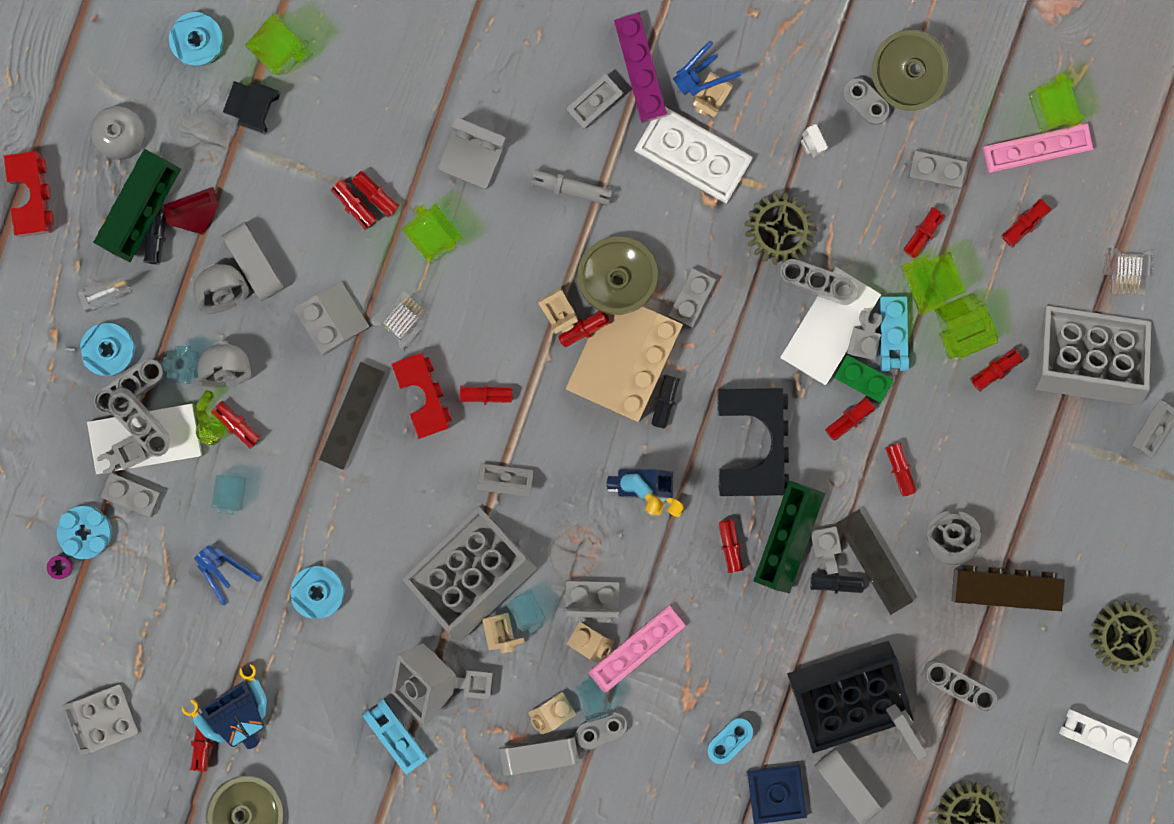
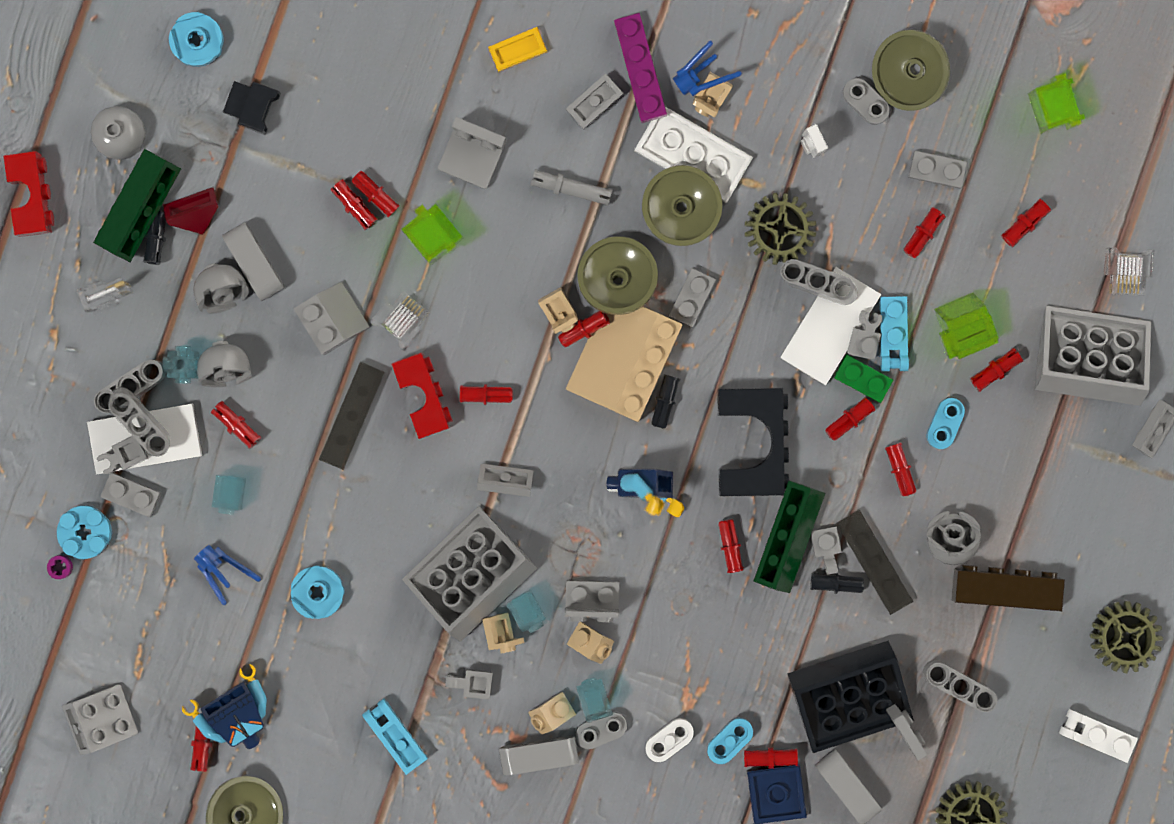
(122, 346): medium azure plate -> none
(209, 429): clear neon green plate -> none
(278, 46): clear neon green plate -> none
(422, 682): light grey slope -> none
(517, 49): none -> yellow tile
(636, 649): bright pink tile -> none
(670, 741): none -> white plate
(693, 189): none -> olive dish
(771, 757): none -> red pin
(932, 281): clear neon green plate -> none
(943, 422): none -> medium azure plate
(1037, 148): bright pink tile -> none

